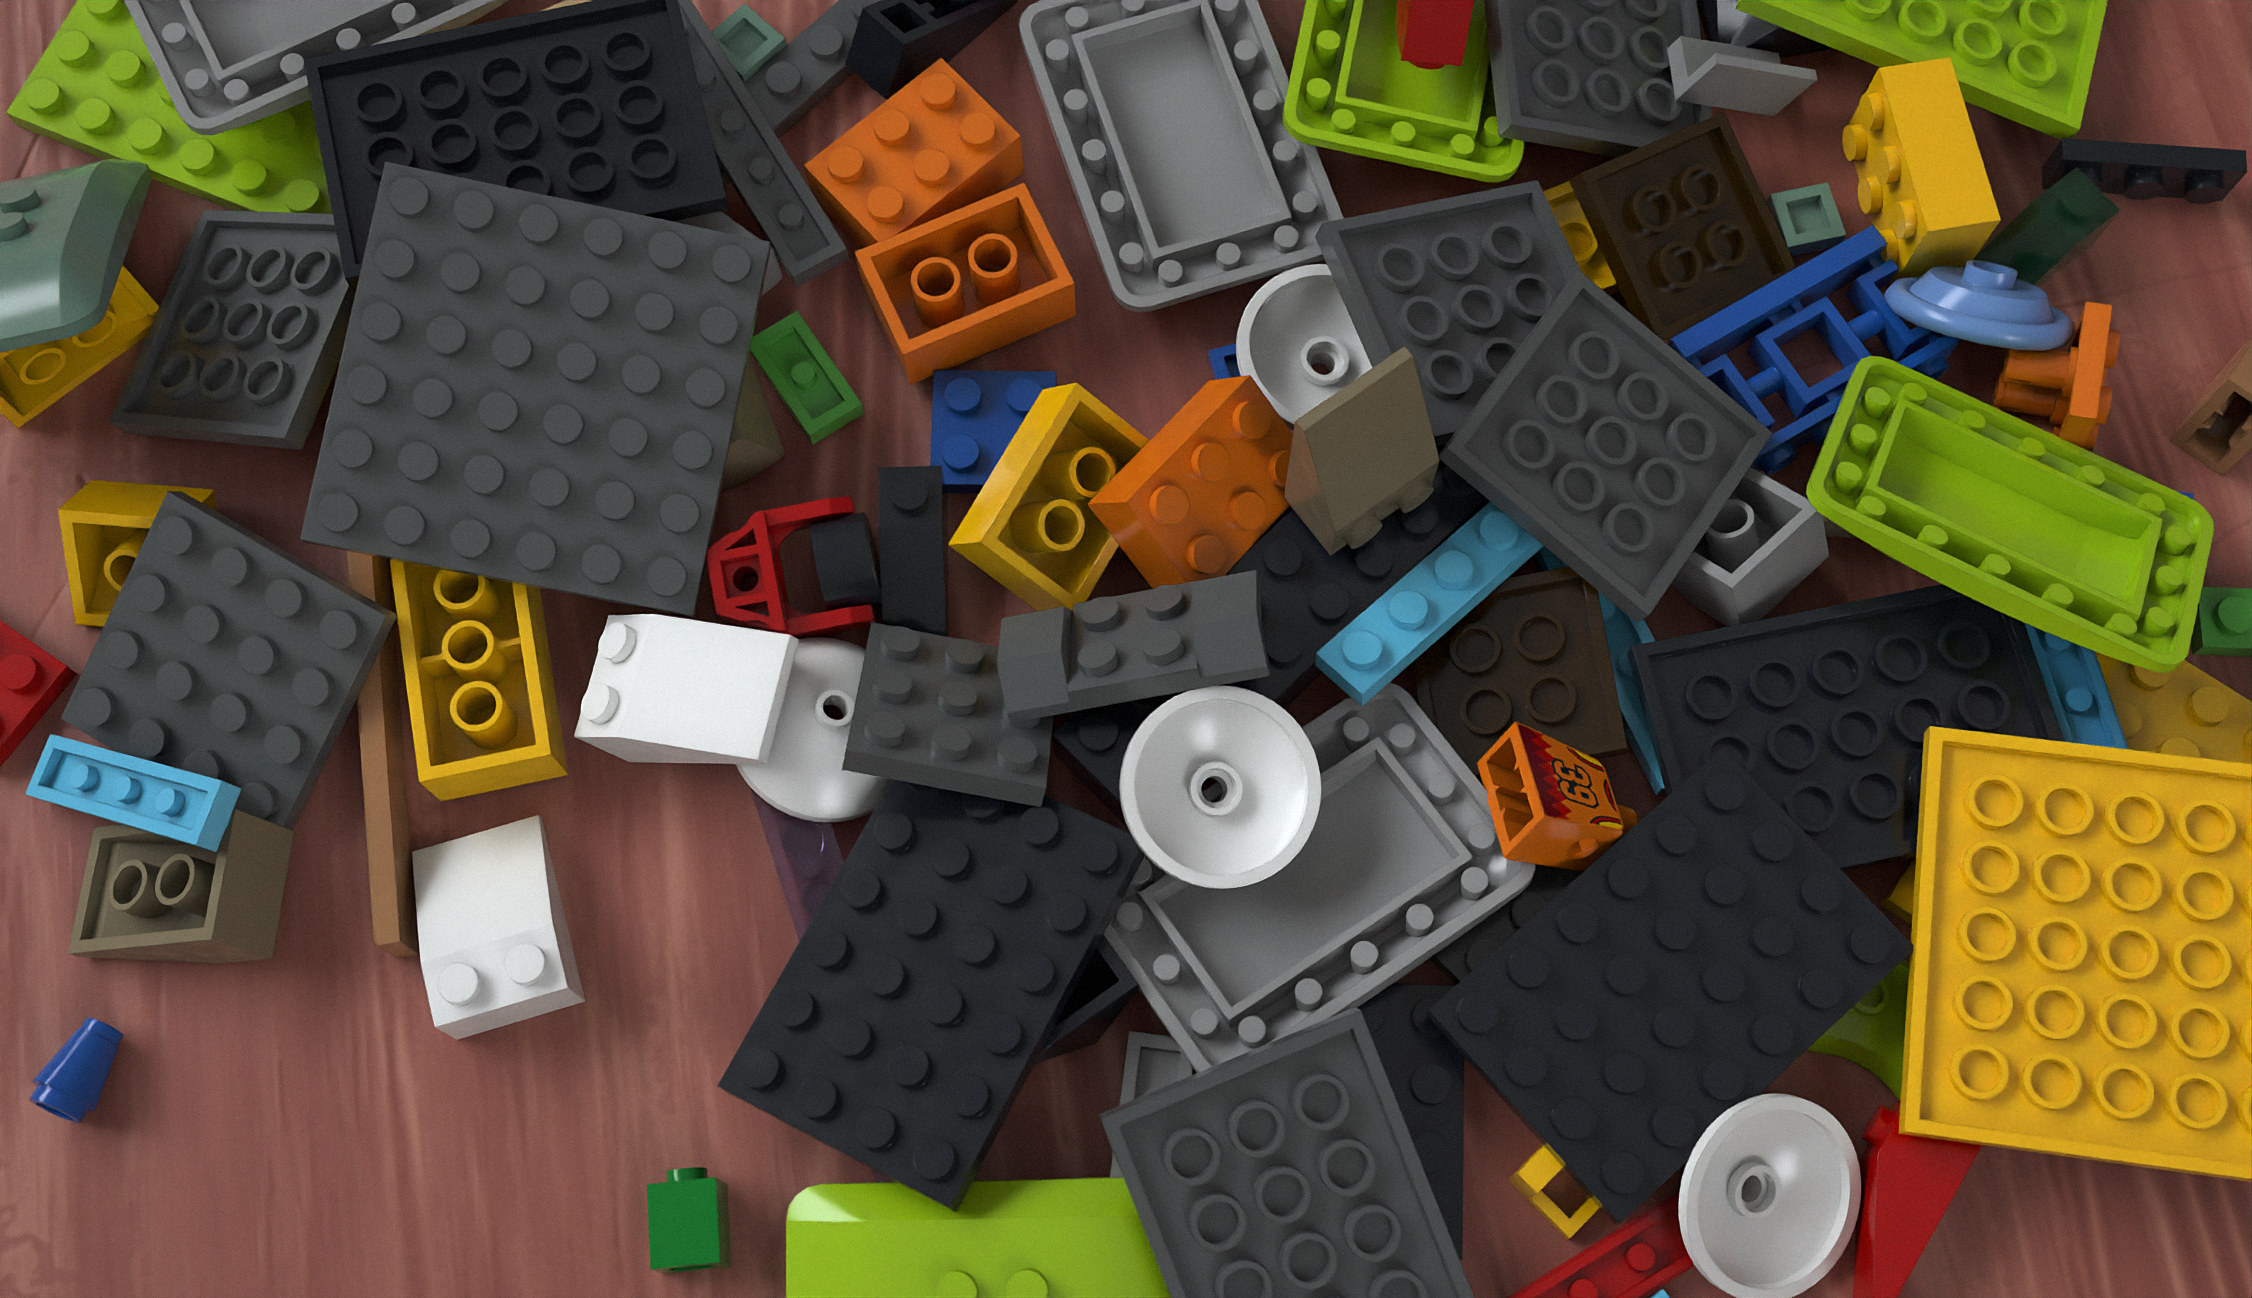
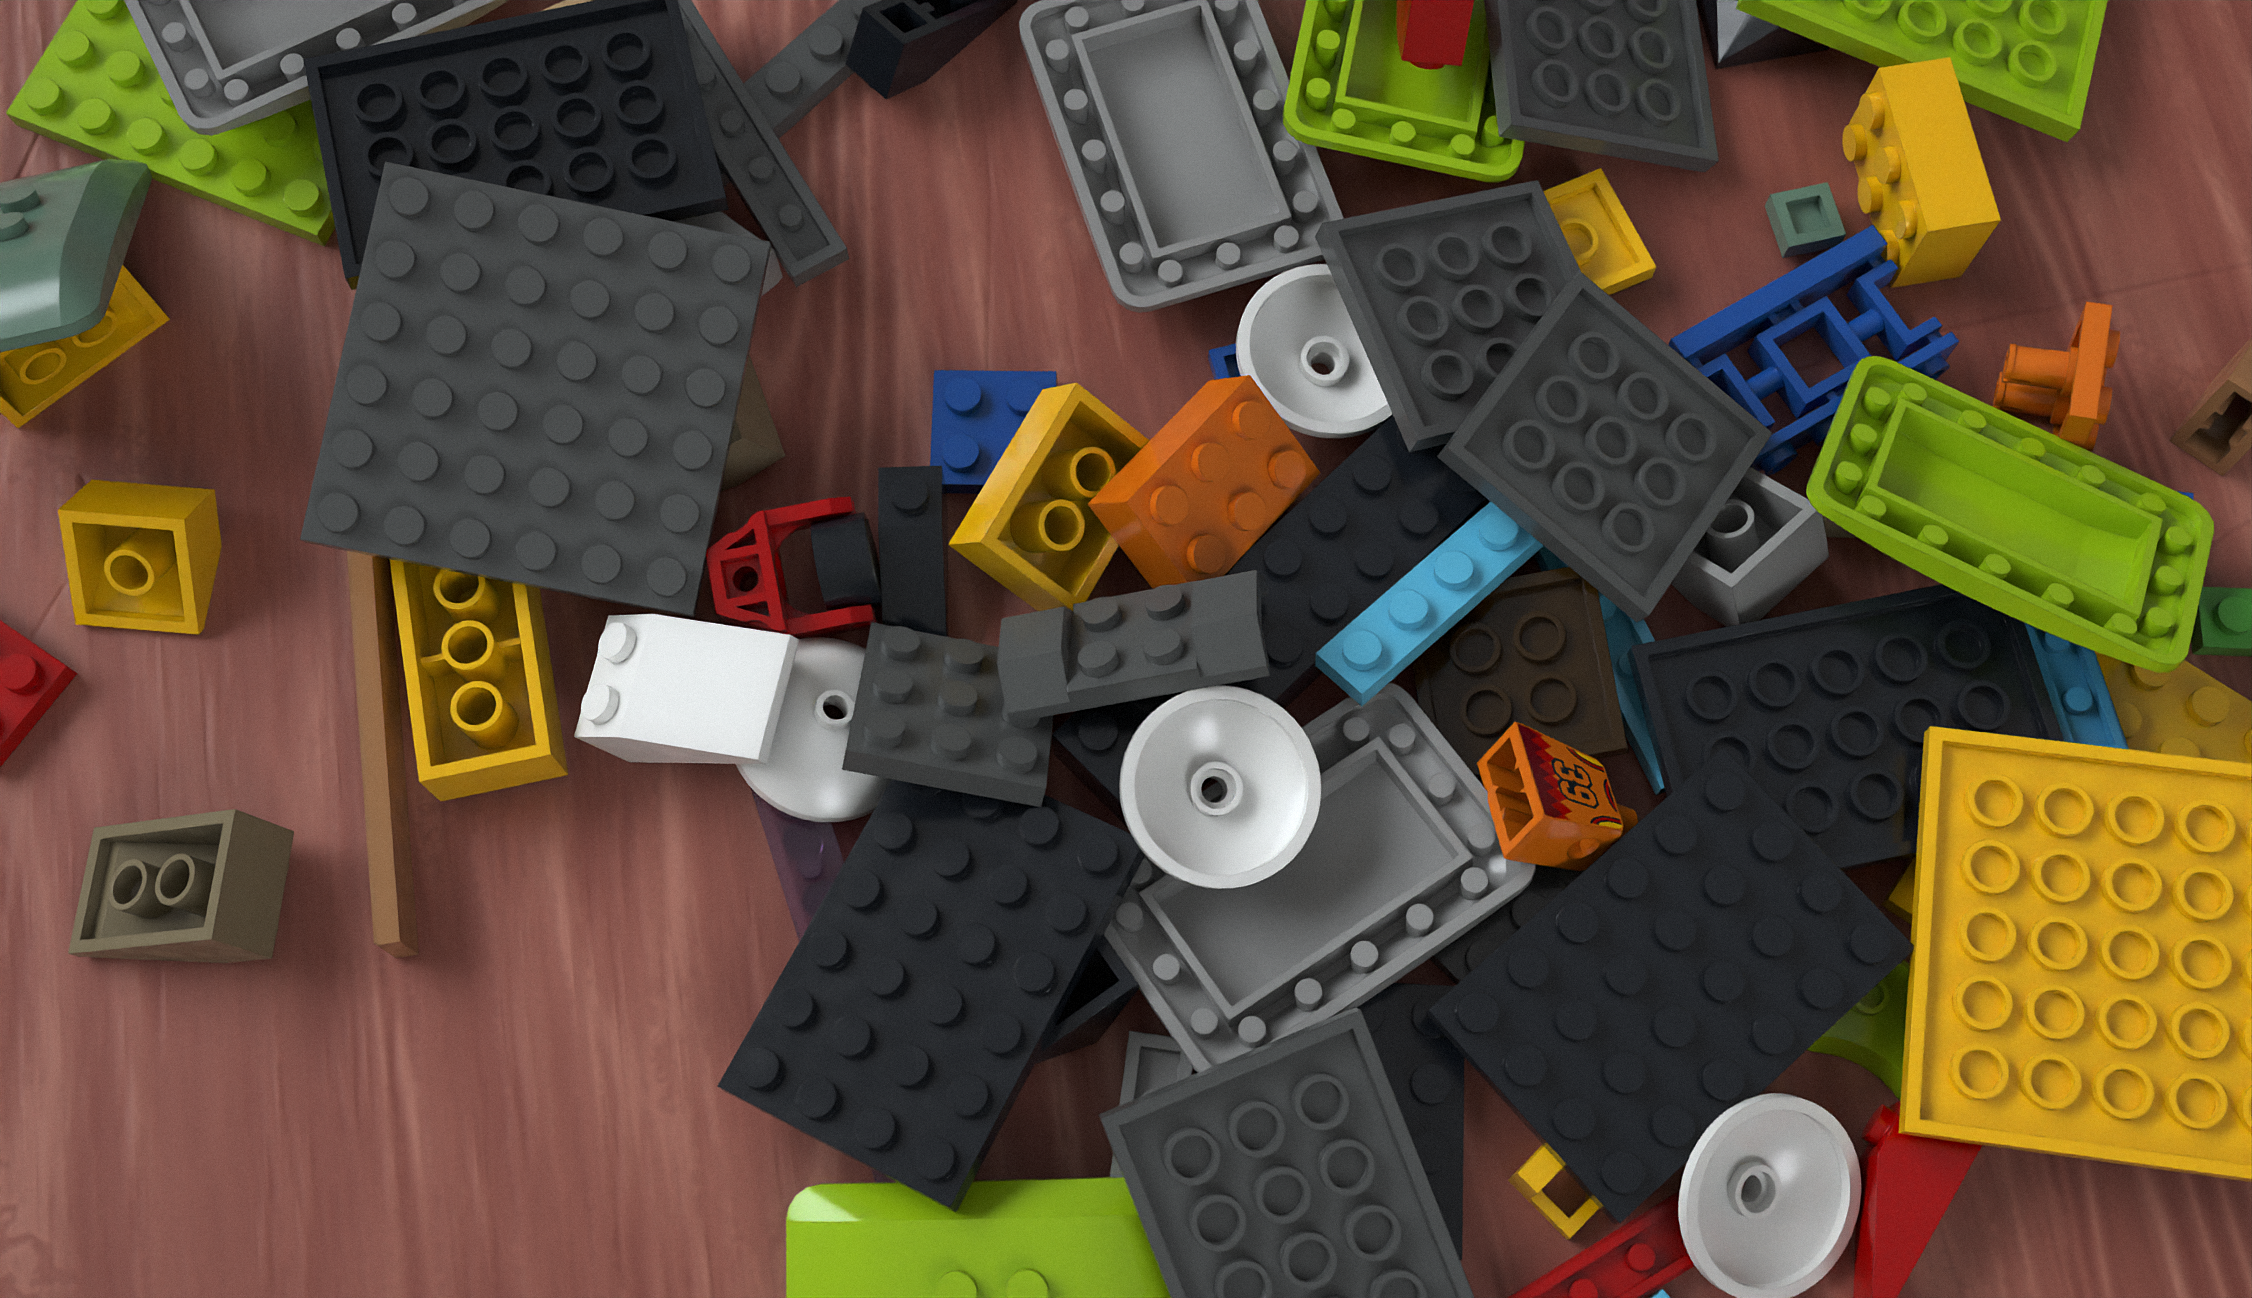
(77, 1072): blue cone -> none
(134, 792): medium azure plate -> none
(228, 660): dark grey plate -> none
(243, 333): dark grey plate -> none
(493, 930): white slope -> none
(688, 1222): green brick -> none
(748, 41): sand green plate -> none
(805, 377): bright green plate -> none
(915, 159): orange brick -> none
(967, 283): orange brick -> none
(1363, 455): dark tan slope -> none
(1683, 226): dark brown plate -> none
(1734, 76): light grey panel -> none
(1981, 306): medium blue piece -> none
(2052, 229): clear green slope -> none
(2149, 169): black plate -> none

